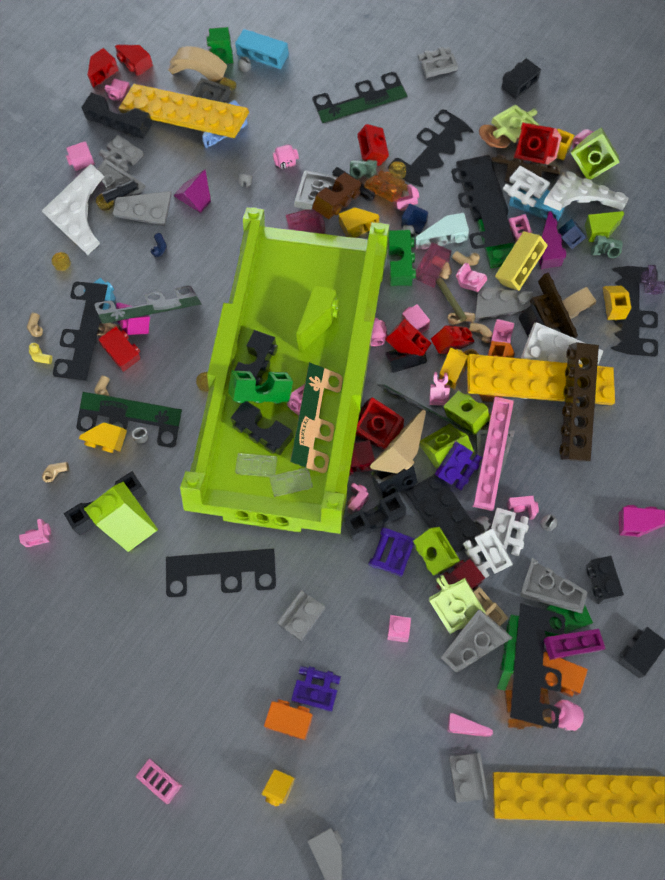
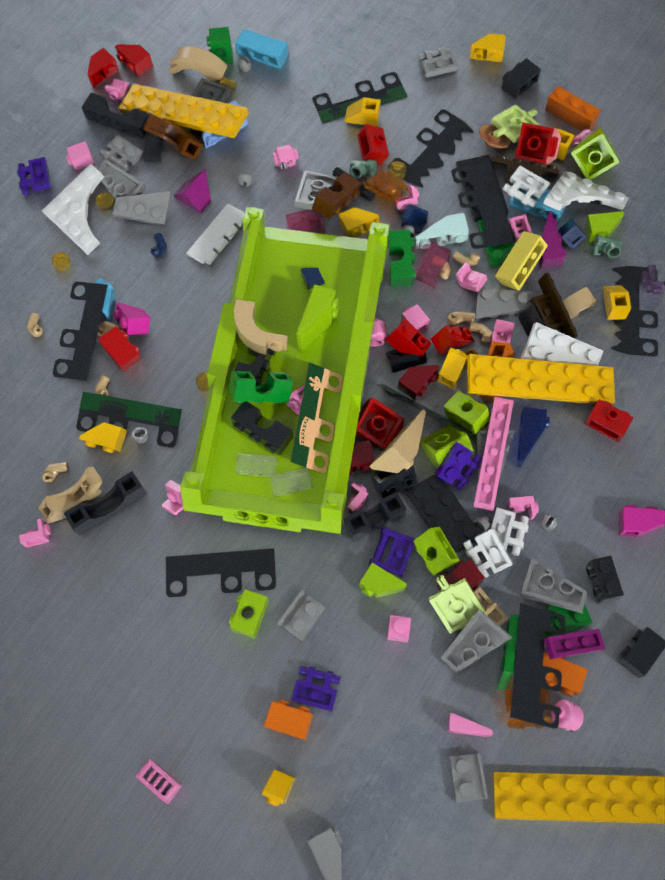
(37, 355): light yellow arm -> none
(39, 175): none -> dark purple plate
(83, 491): none -> tan arch
(120, 191): black pin -> none
(121, 517): lime slope -> none
(152, 148): none -> black tile
(152, 306): piece -> none
(174, 134): none -> reddish brown arch
(174, 503): none -> bright pink bracket
(215, 236): none -> white windscreen
(248, 626): none -> lime brick
(251, 335): none -> tan arch
(312, 276): none -> dark blue slope
(364, 112): none -> yellow slope
(380, 582): none -> lime slope
(417, 379): none -> dark red slope
(440, 392): bright pink plate -> none
(452, 301): olive bar -> none
(489, 48): none -> yellow slope
(532, 425): none -> clear blue slope
(572, 109): none -> orange brick
(586, 395): dark brown brick -> none
(609, 420): none -> red brick

